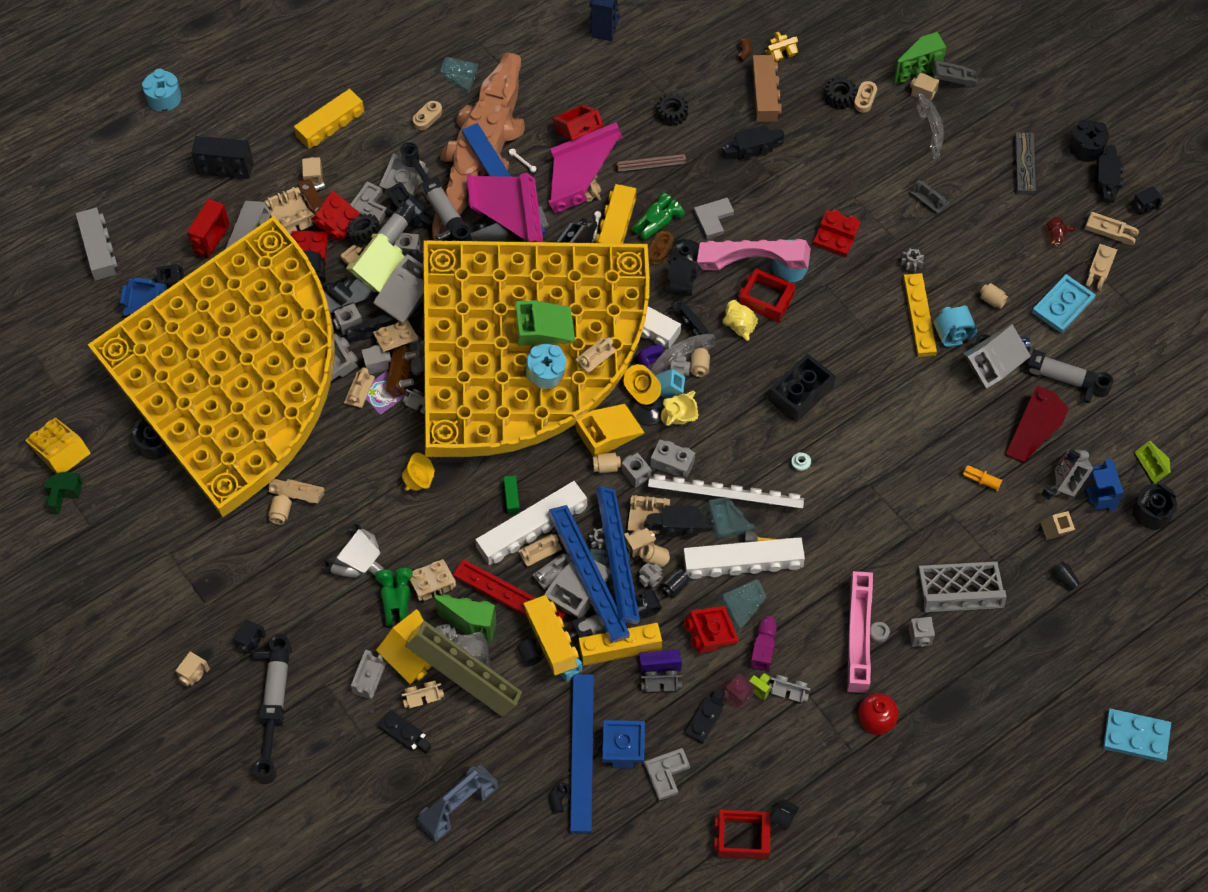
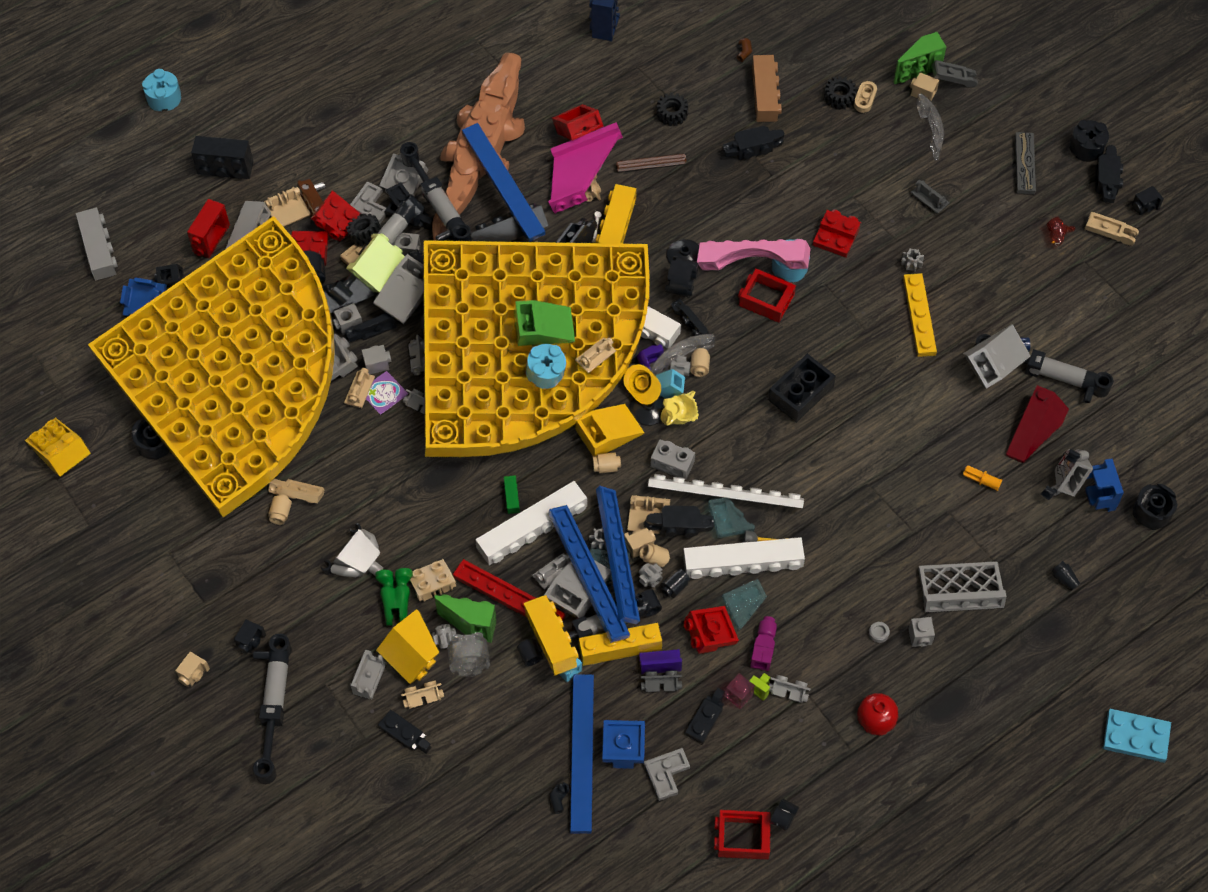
(62, 486): dark green brick -> none
(301, 218): tan hinge -> none
(312, 170): tan brick -> none
(329, 119): yellow brick -> none
(395, 335): tan hinge -> none
(399, 371): reddish brown piece -> none
(418, 473): yellow piece -> none
(428, 114): tan plate -> none
(436, 819): sand blue wedge -> none
(460, 72): clear light blue wing -> none
(463, 668): olive brick -> none
(508, 202): dark pink piece -> none
(512, 152): white hinge -> none
(540, 550): tan hinge -> none
(639, 476): light grey brick -> none
(657, 218): green piece -> none
(659, 248): clear orange plate -> none
(709, 216): light grey tile -> none
(740, 319): light yellow hair -> none
(781, 43): yellow hips -> none
(798, 465): light aqua plate -> none
(859, 632): bright pink arch -> none
(955, 326): medium azure brick -> none
(993, 295): tan brick -> none
(1057, 525): tan brick -> none
(1063, 303): medium azure plate -> none
(1101, 265): tan hinge -> none
(1154, 461): lime slope -> none

